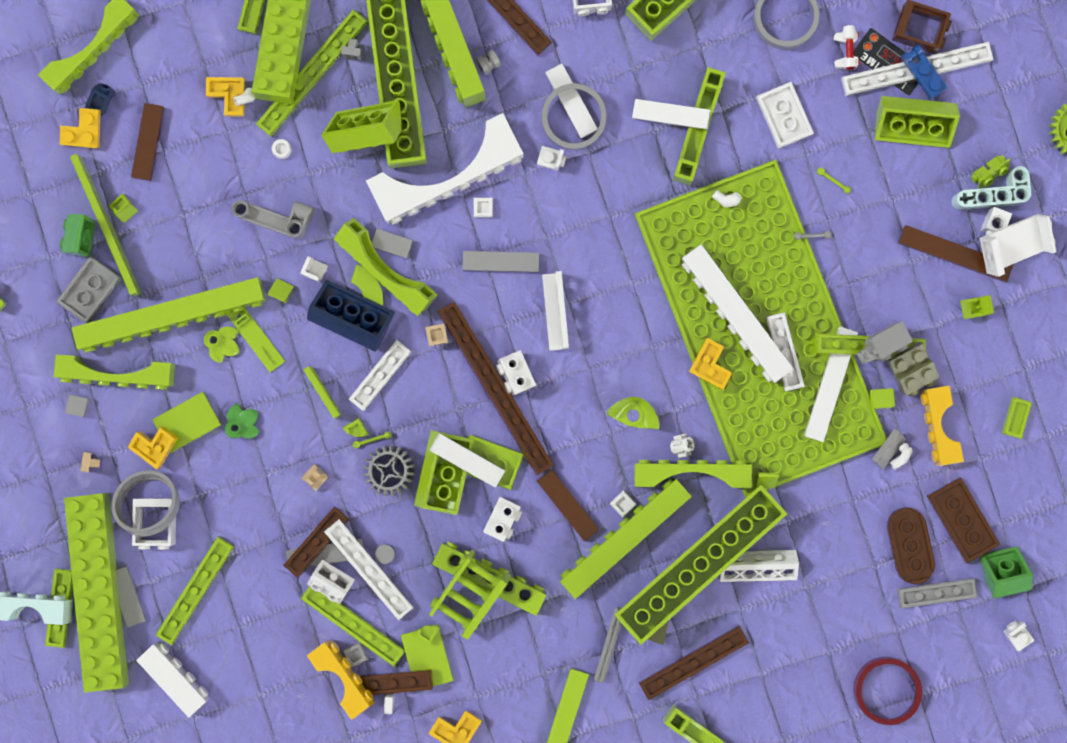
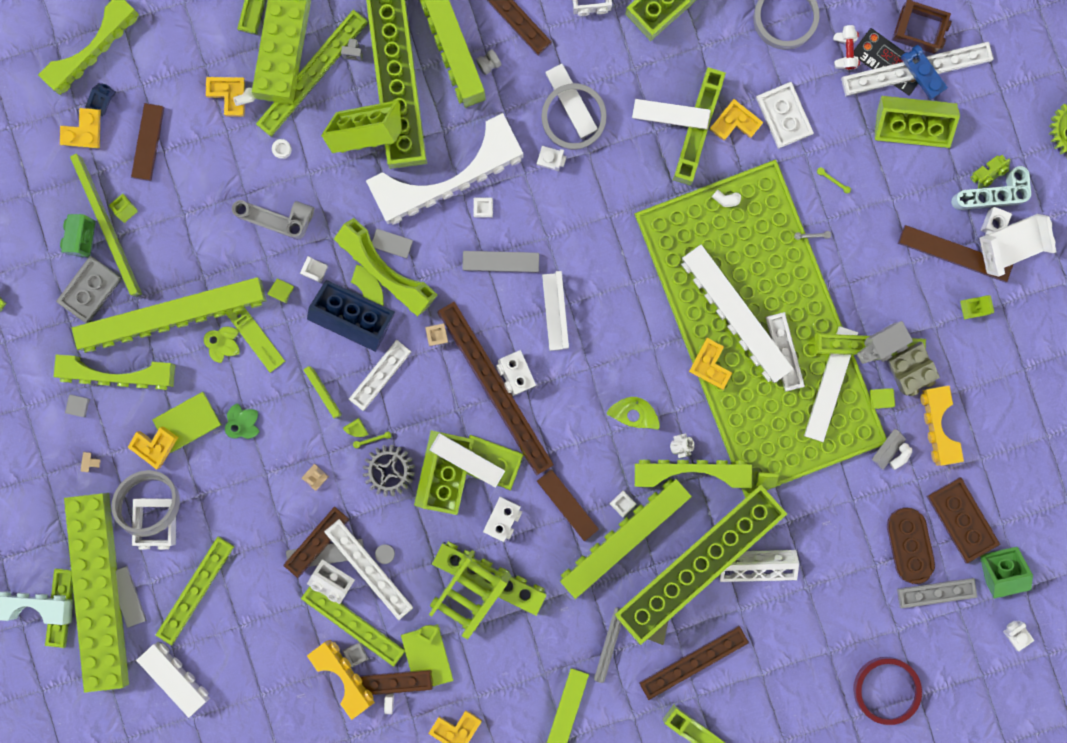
(735, 116): none -> yellow plate
(1016, 418): lime tile -> none

